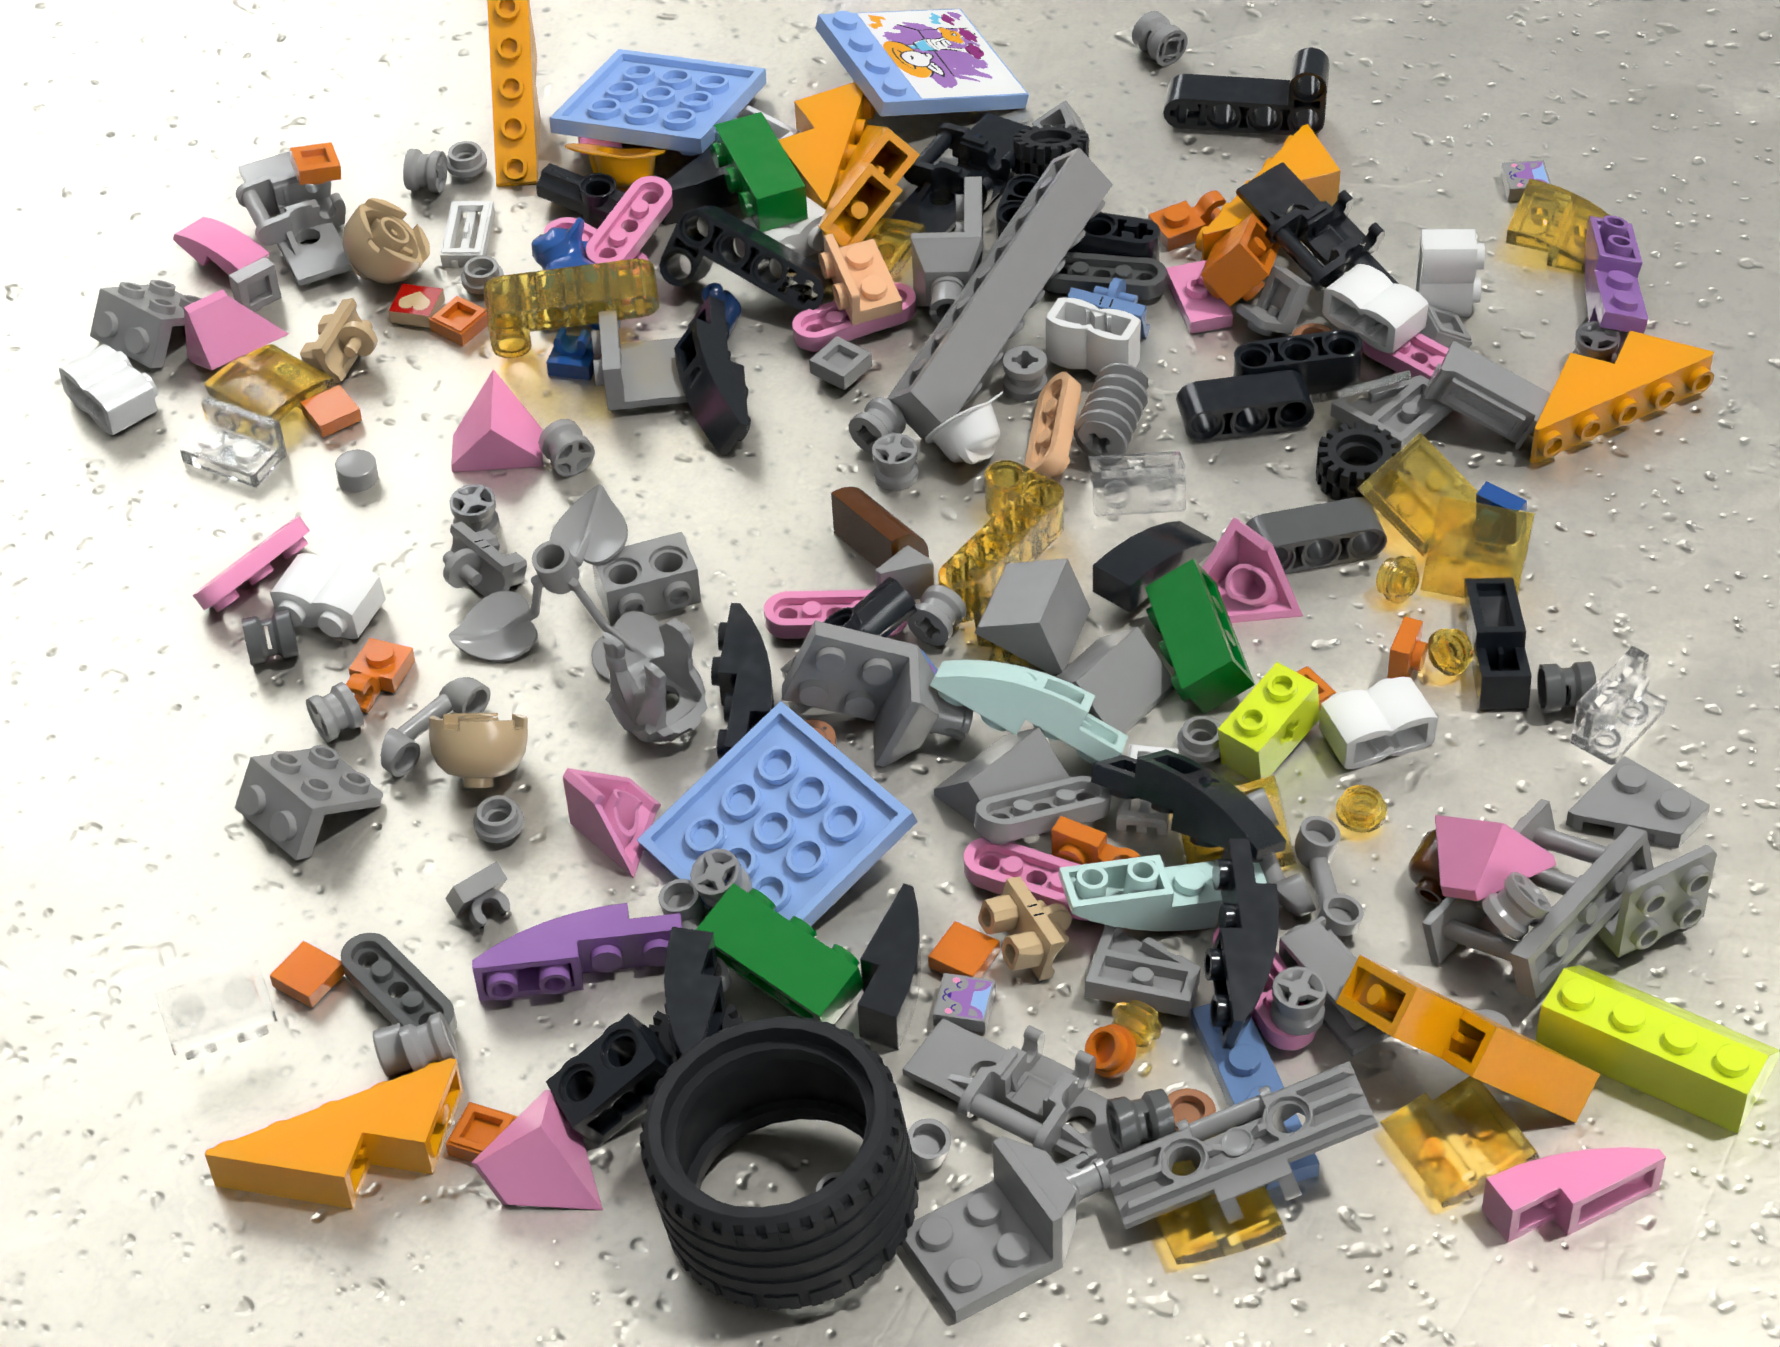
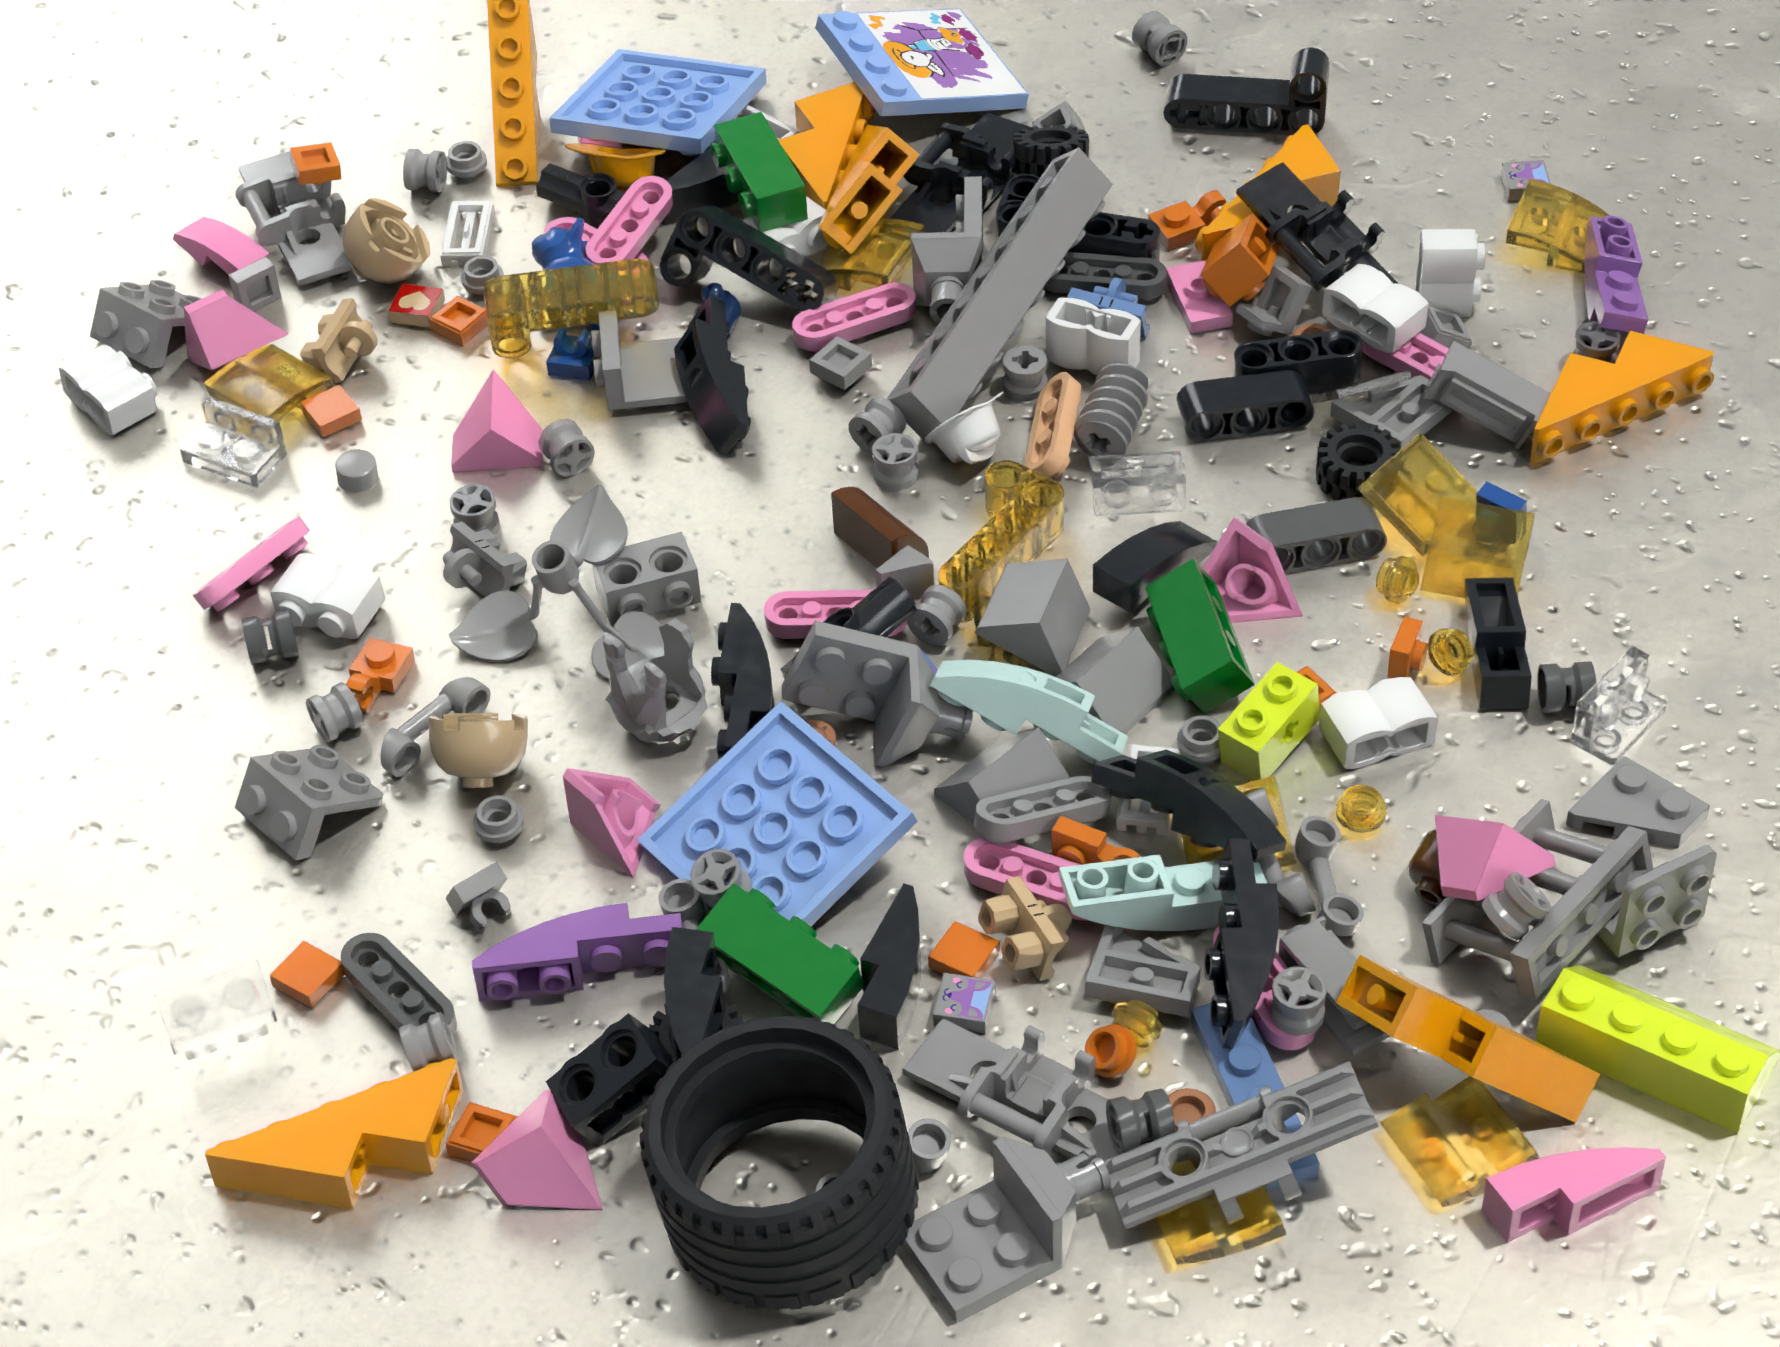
(390, 1050): light grey piece -> none
(859, 280): light nougat bracket -> none

